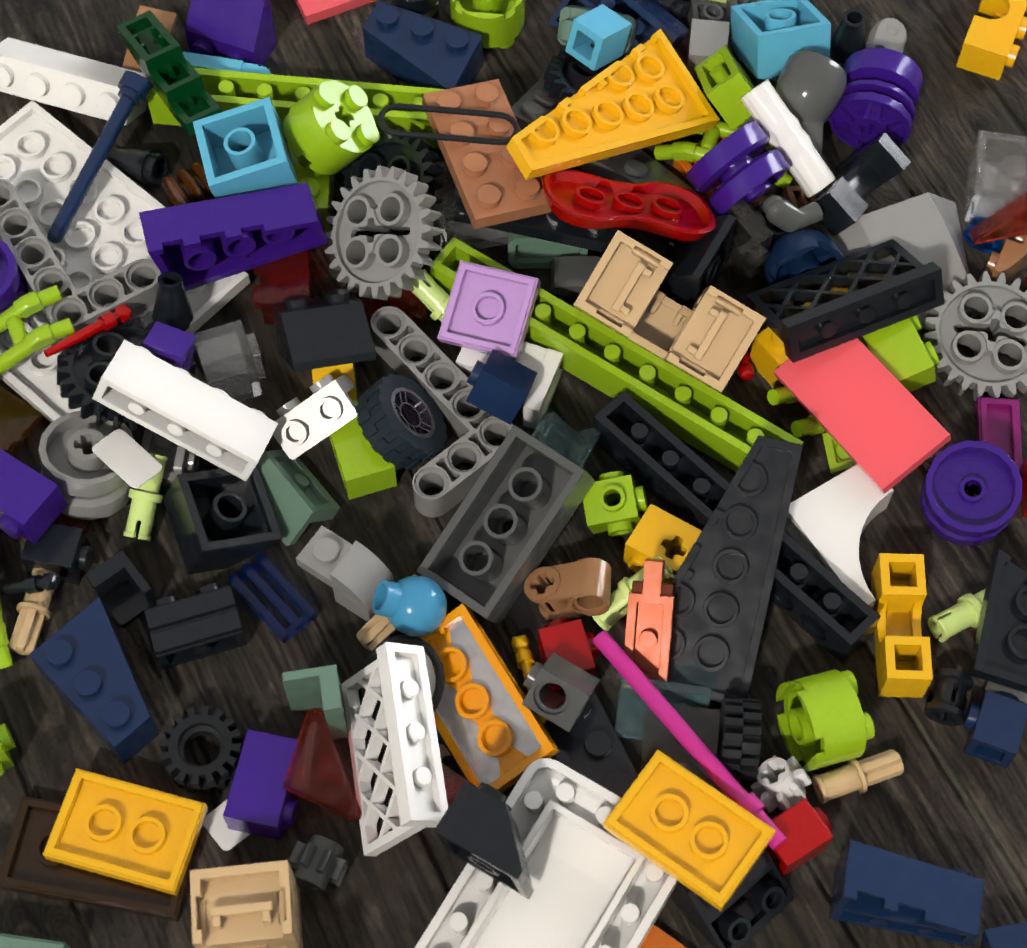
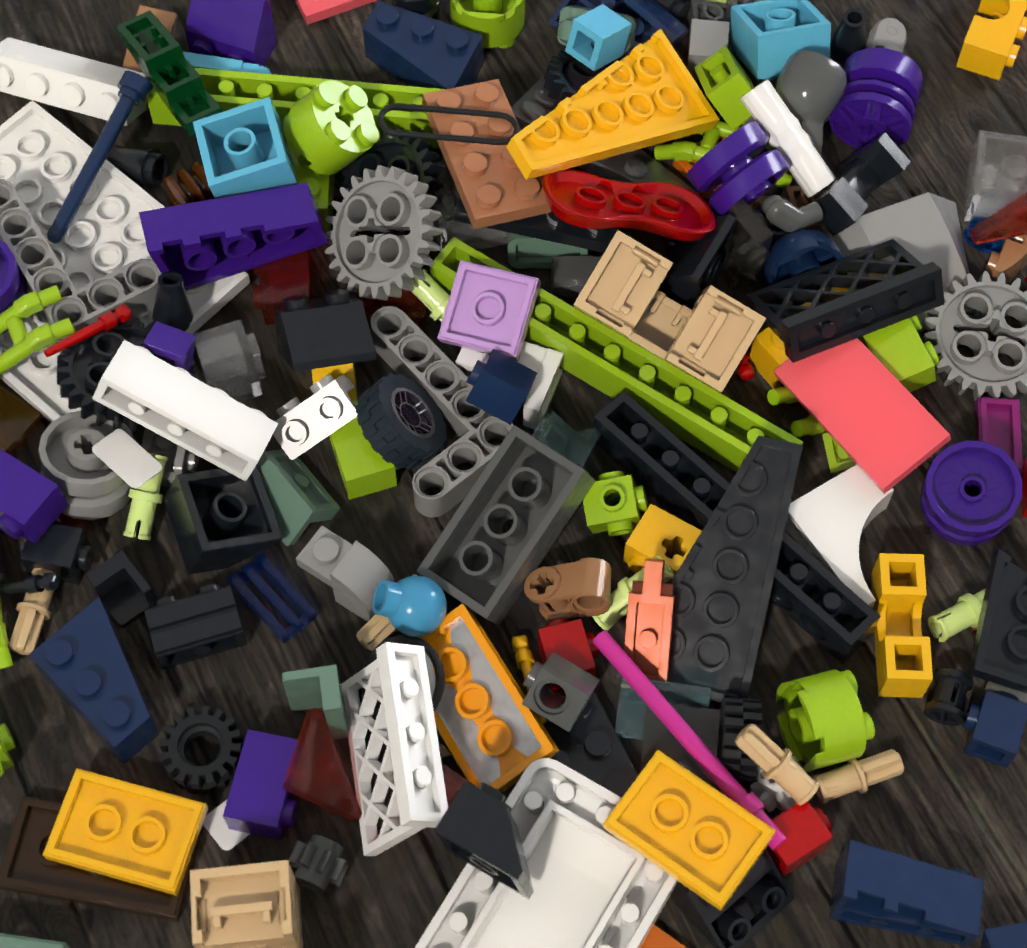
(776, 764): none -> tan axle

